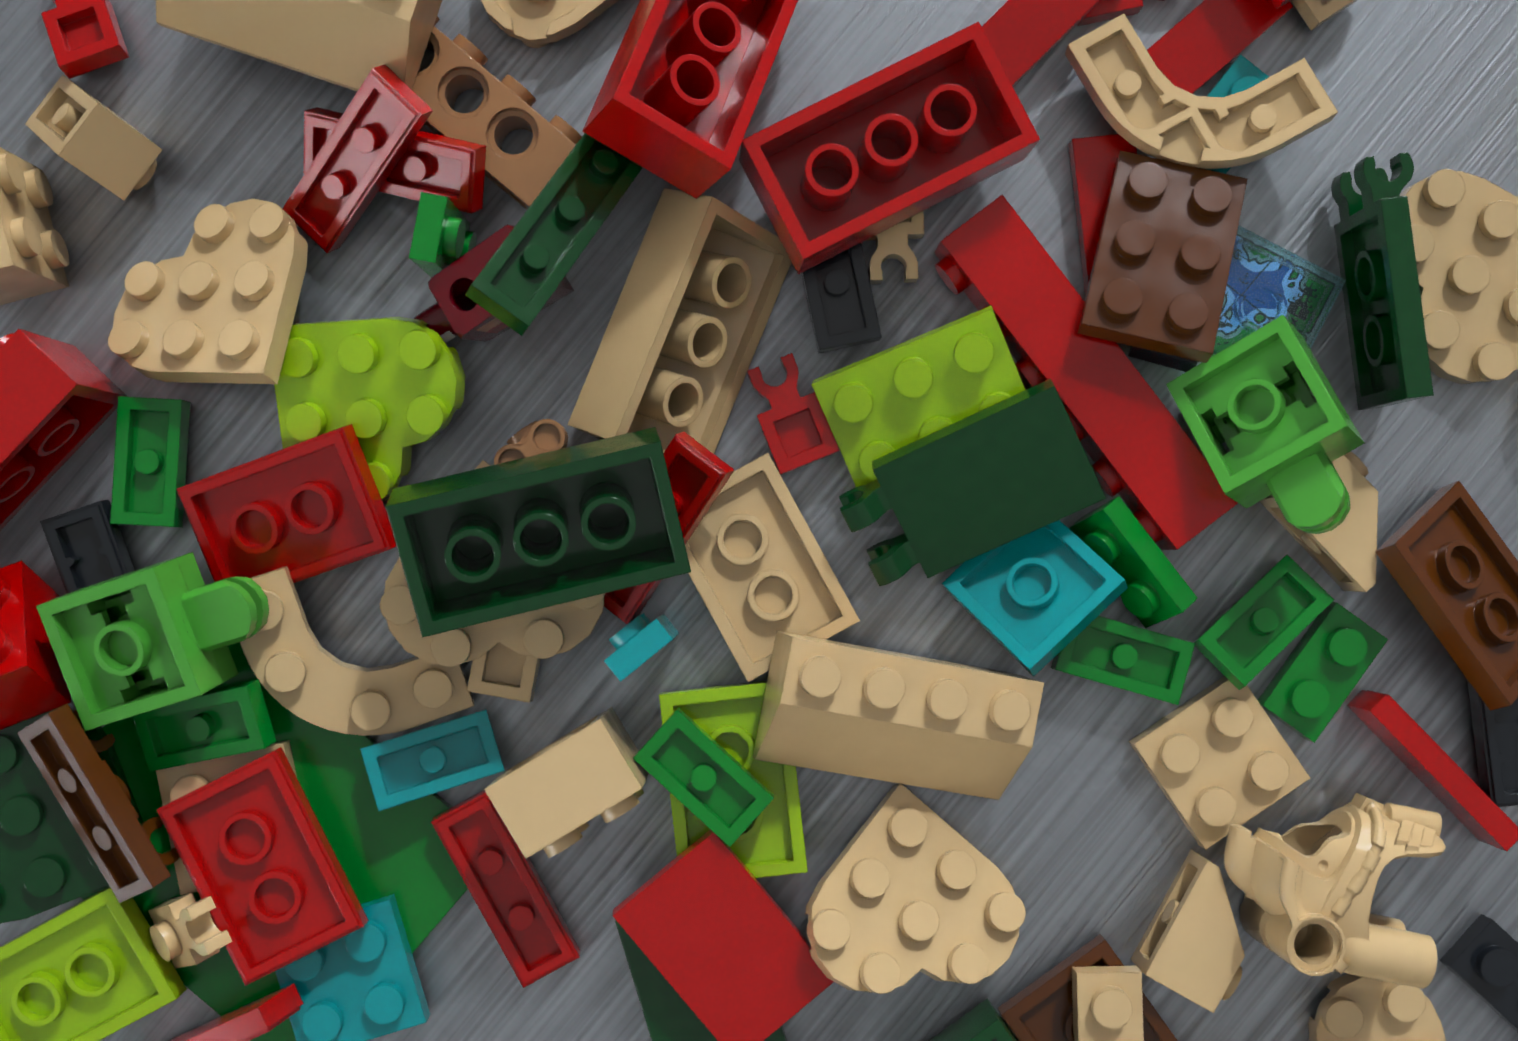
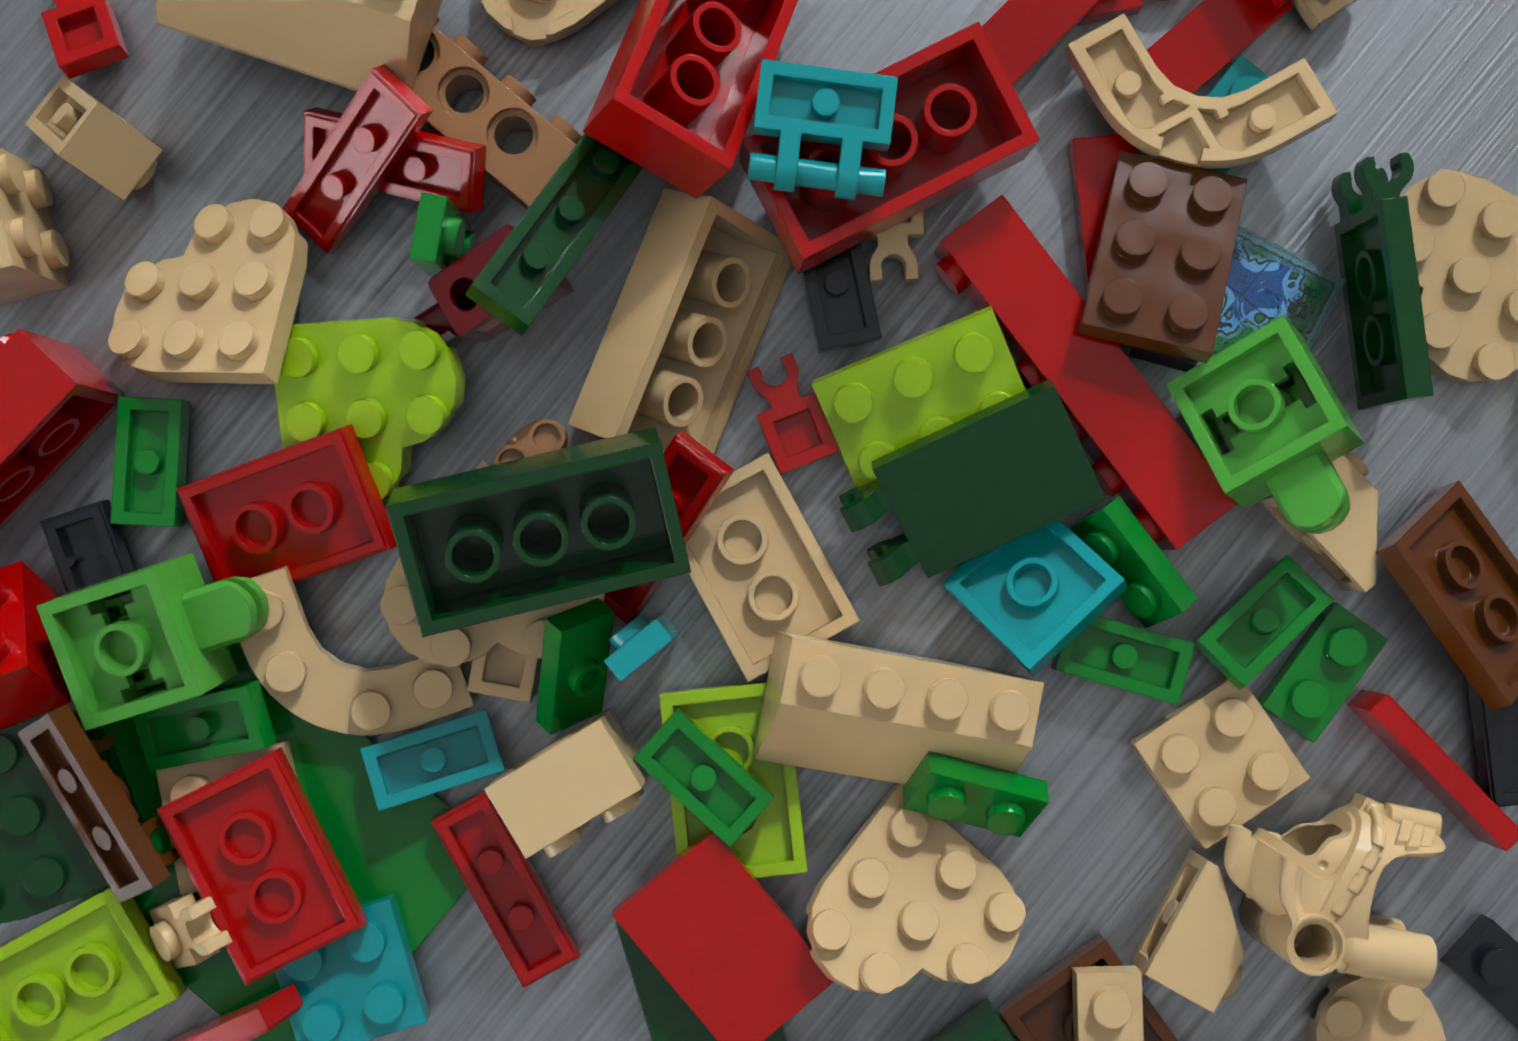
(574, 665): none -> green plate
(824, 108): none -> teal plate
(975, 794): none -> green plate

